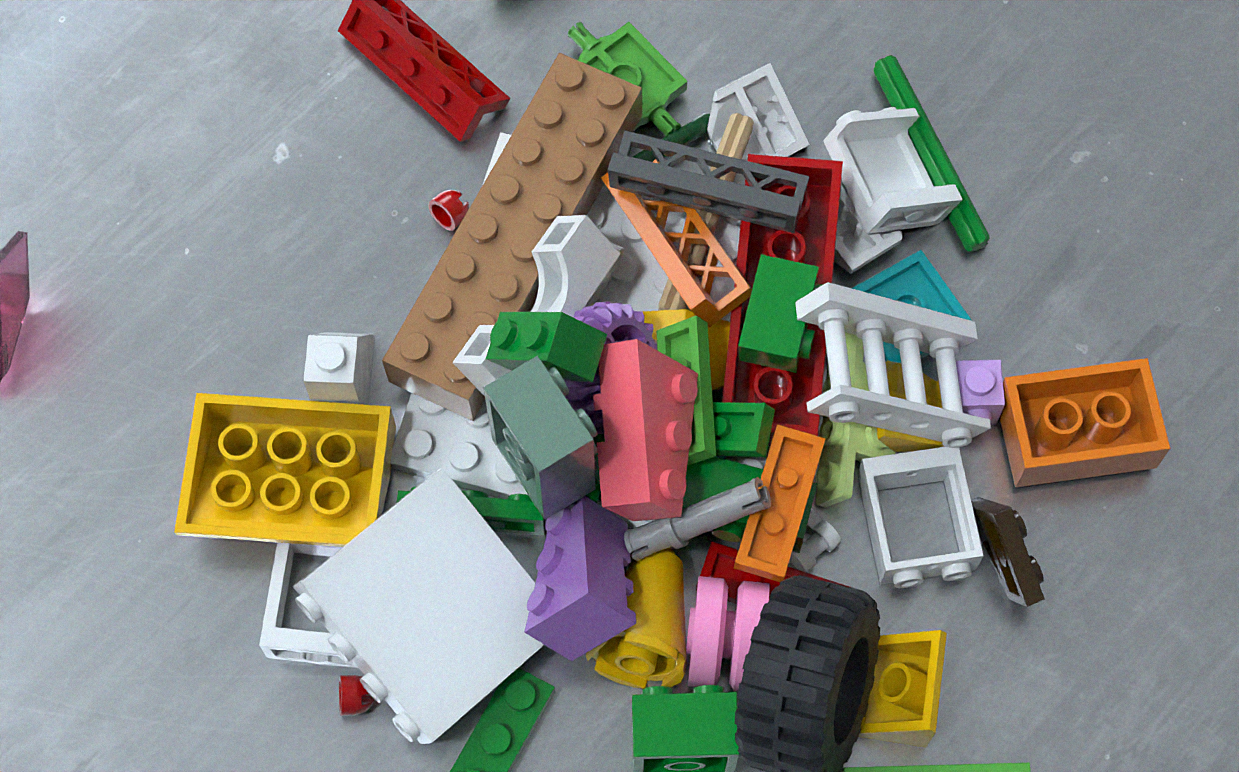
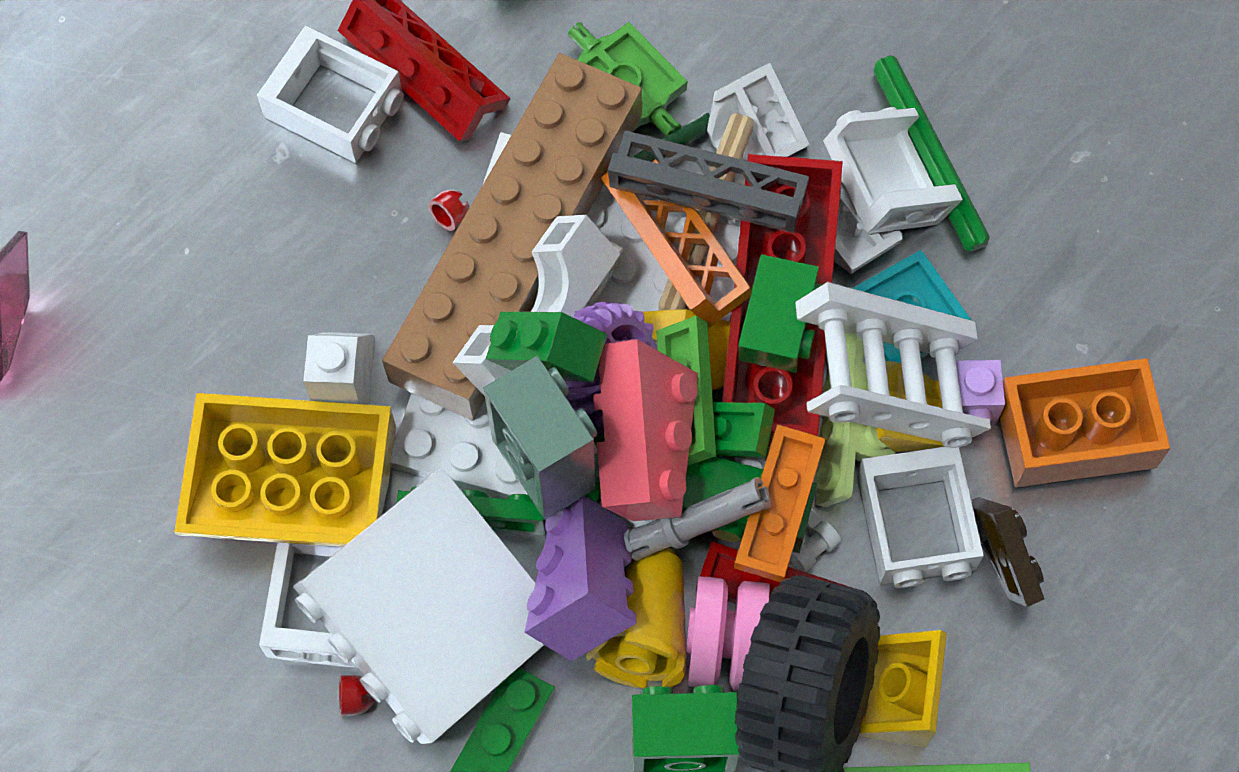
(297, 69): none -> white window

